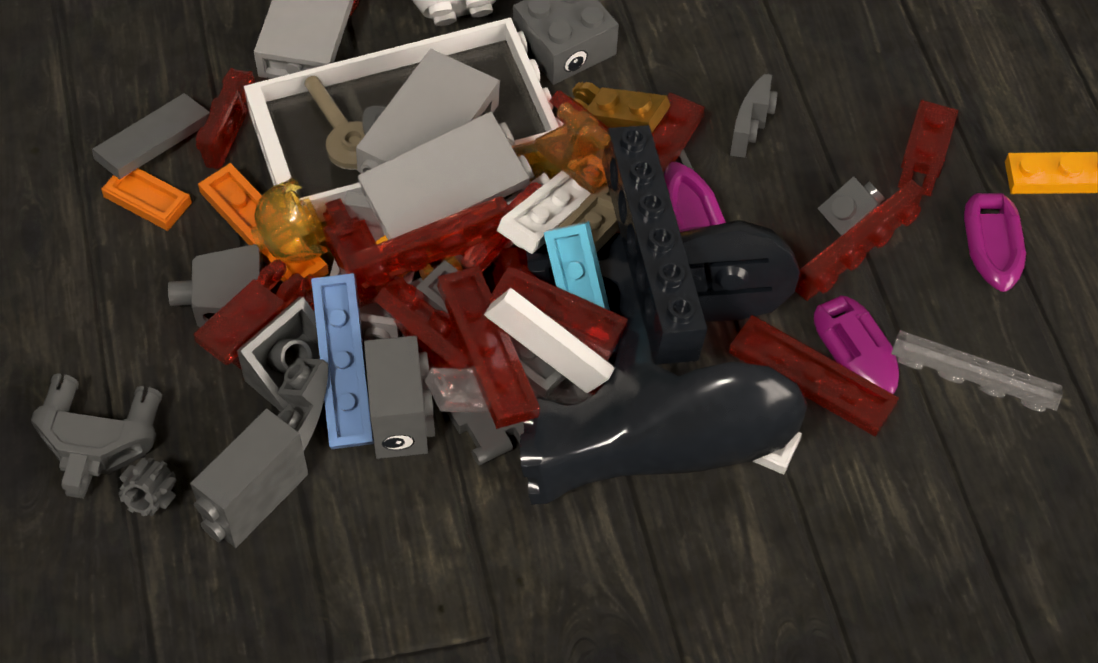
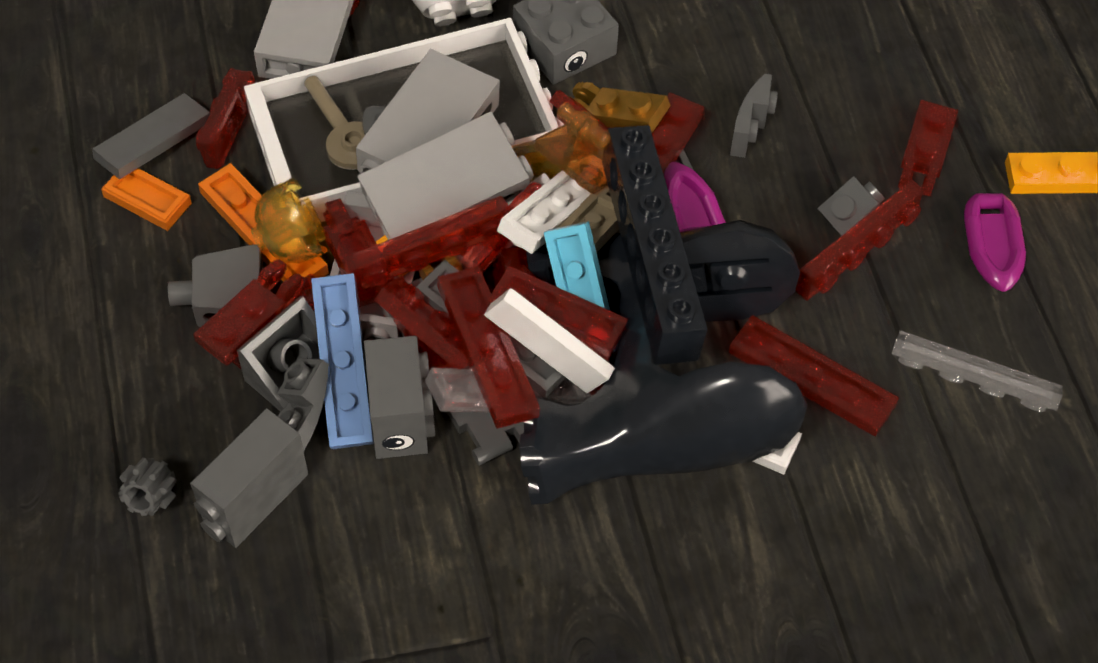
(92, 443): dark grey connector -> none
(857, 341): magenta piece -> none

